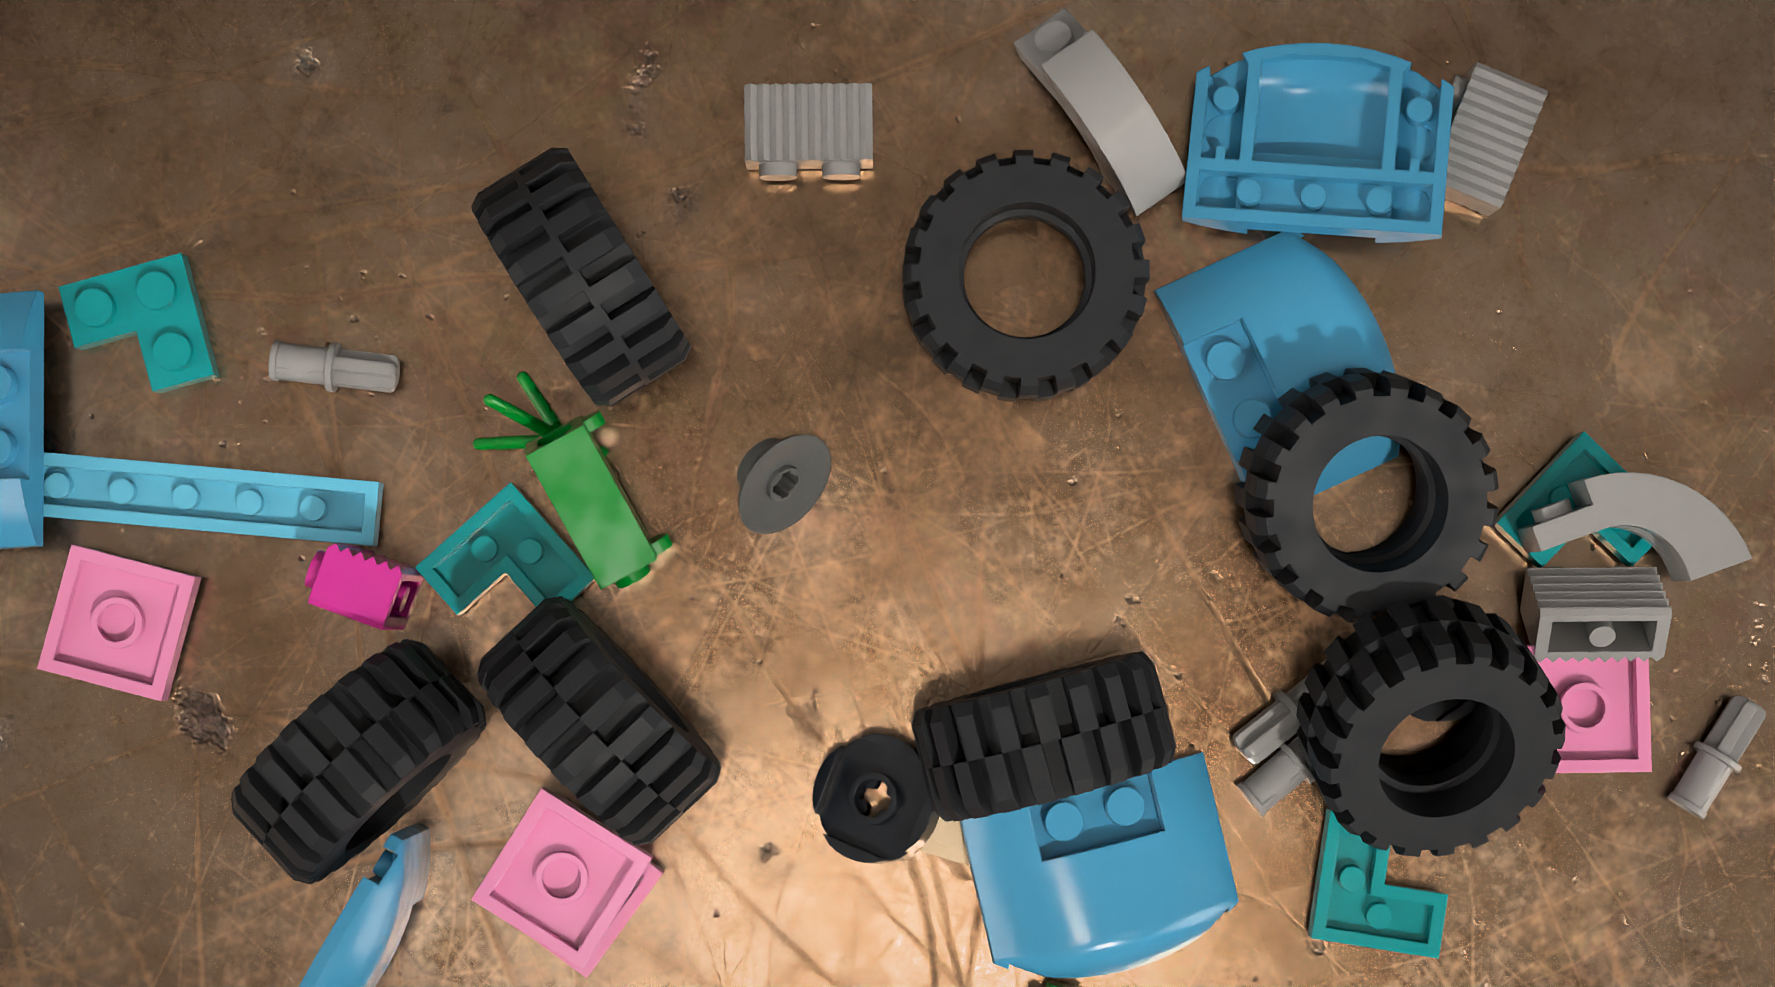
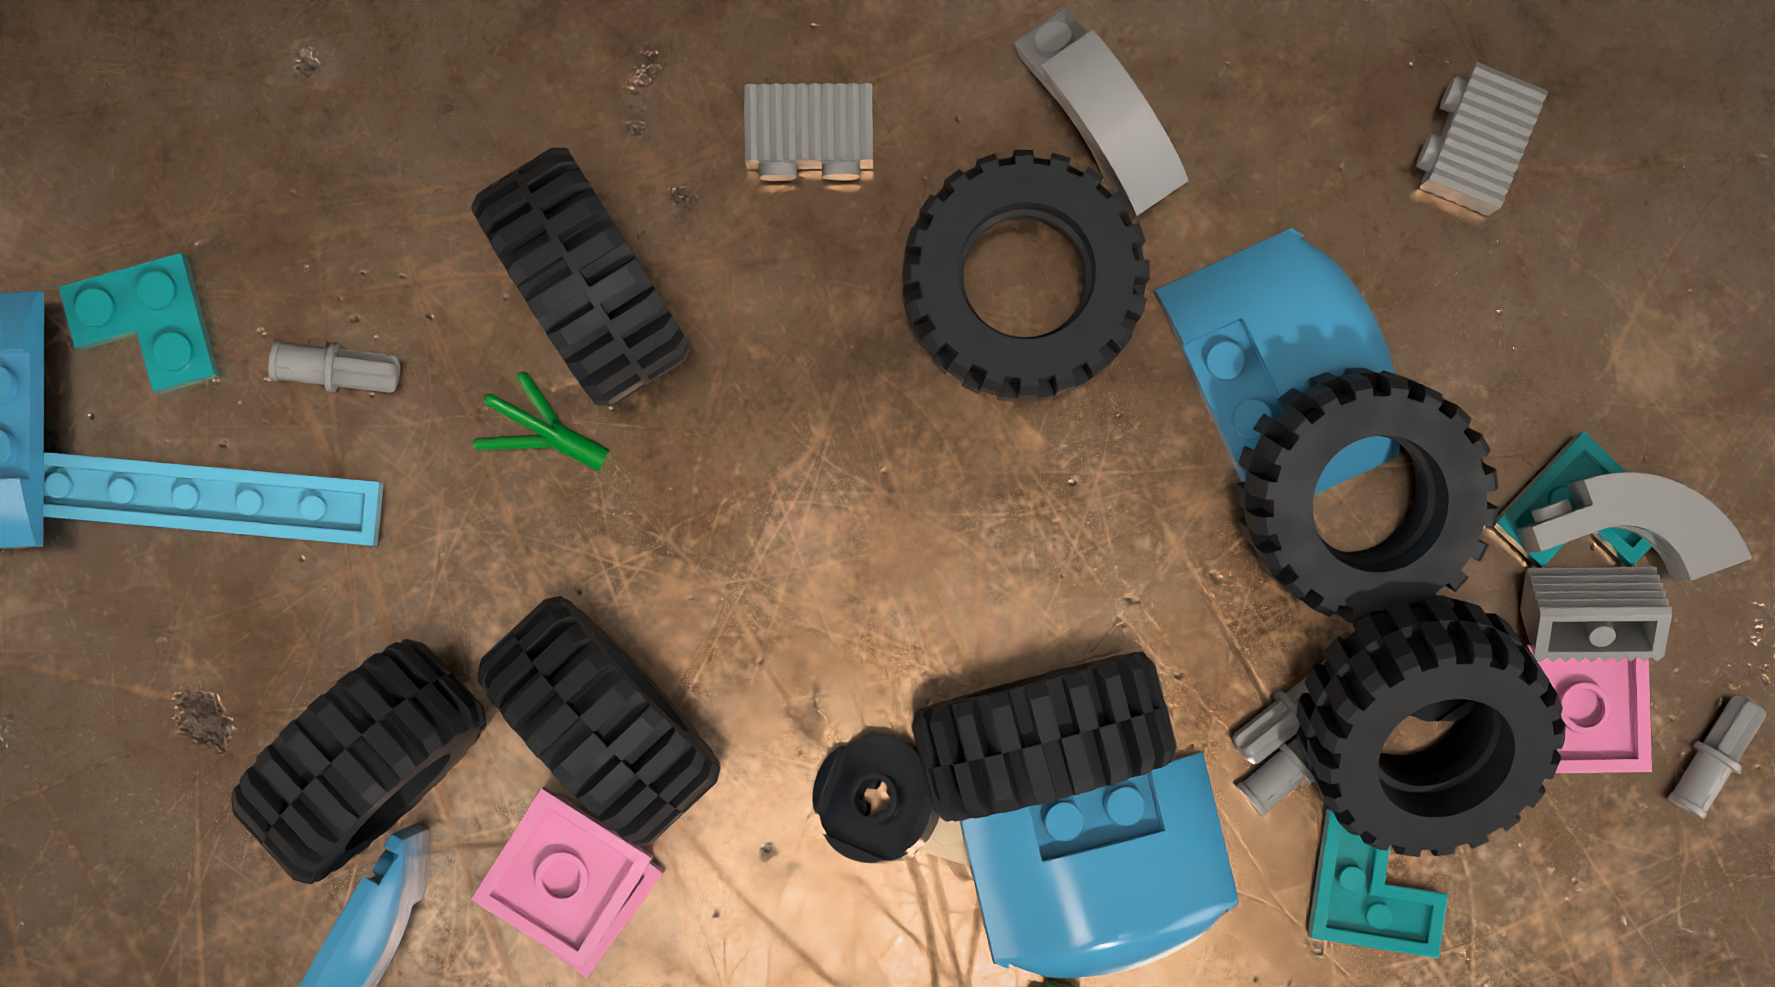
(119, 623): bright pink plate -> none
(363, 586): dark pink brick -> none
(504, 540): teal plate -> none
(593, 503): brick -> none
(781, 481): dark grey piece -> none
(1319, 145): dark azure slope -> none

